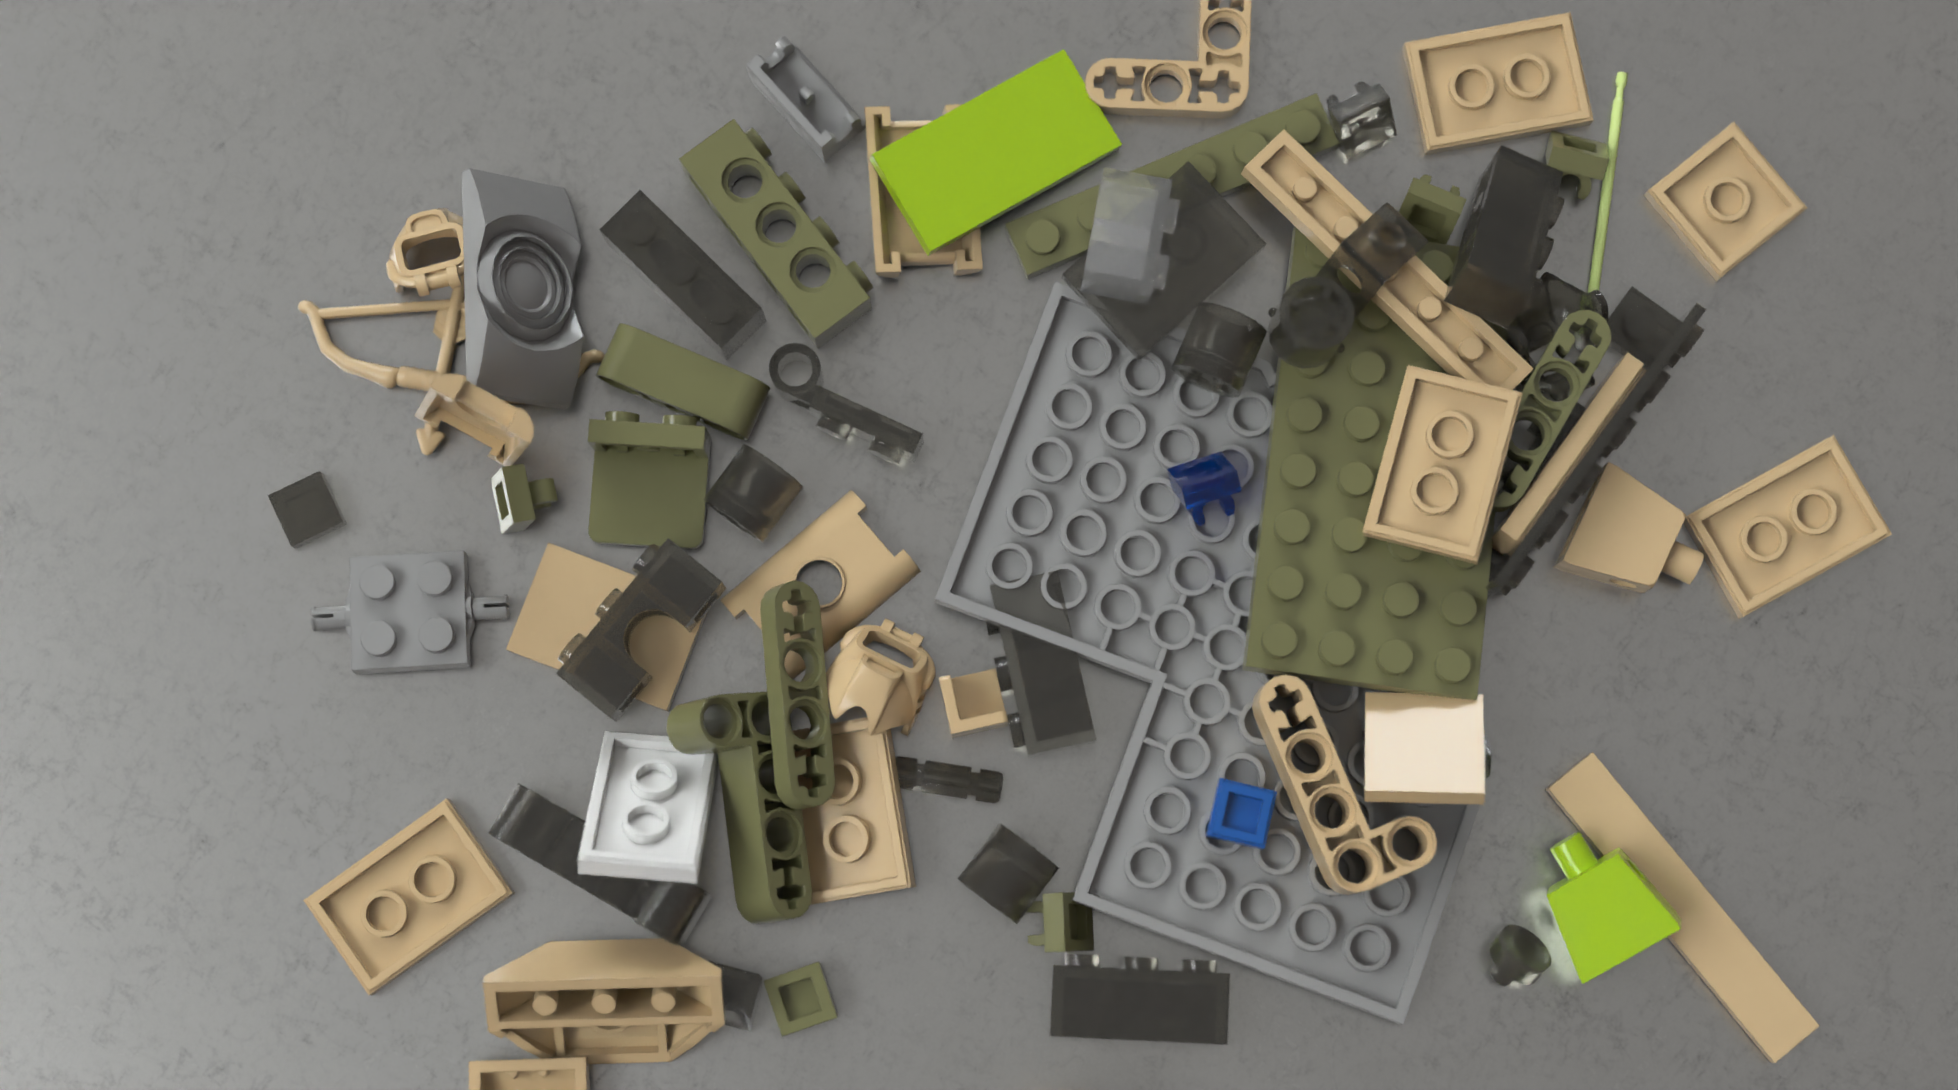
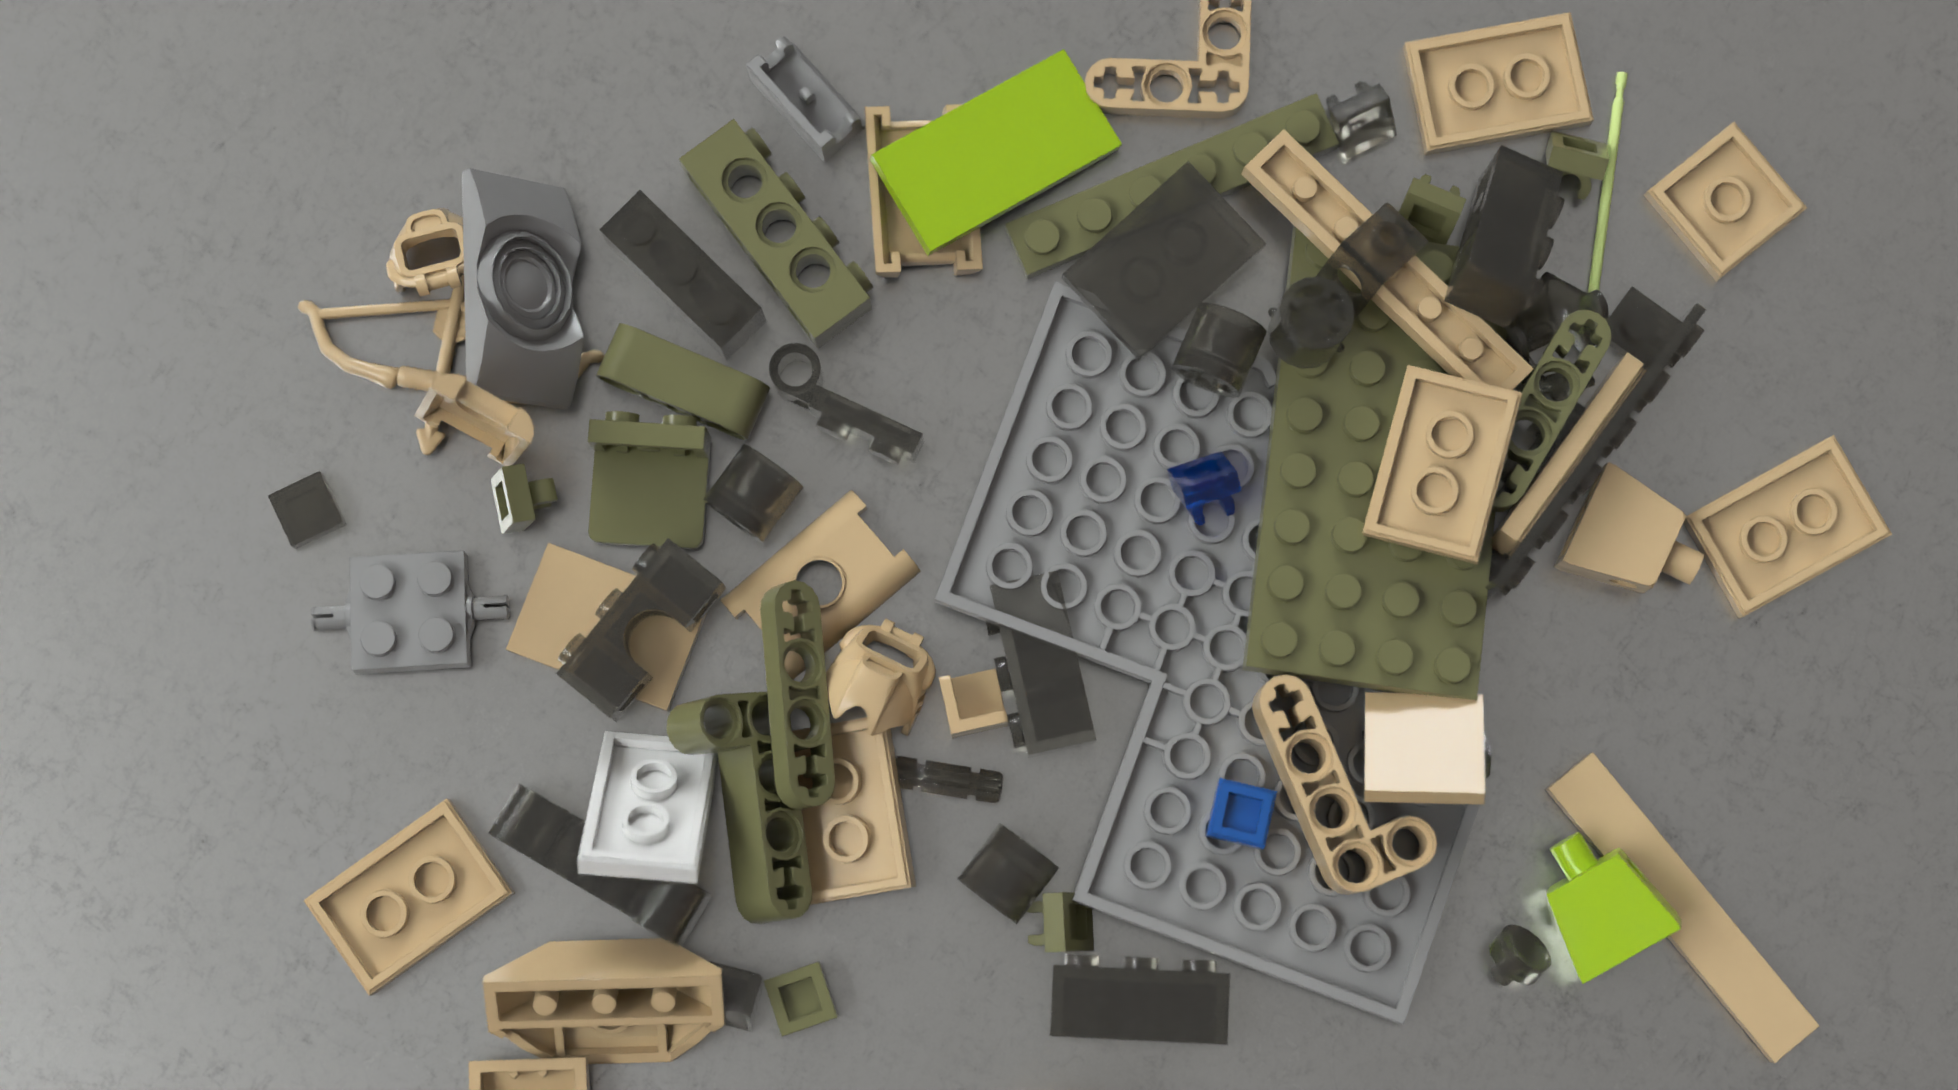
(1127, 236): clear brick -> none

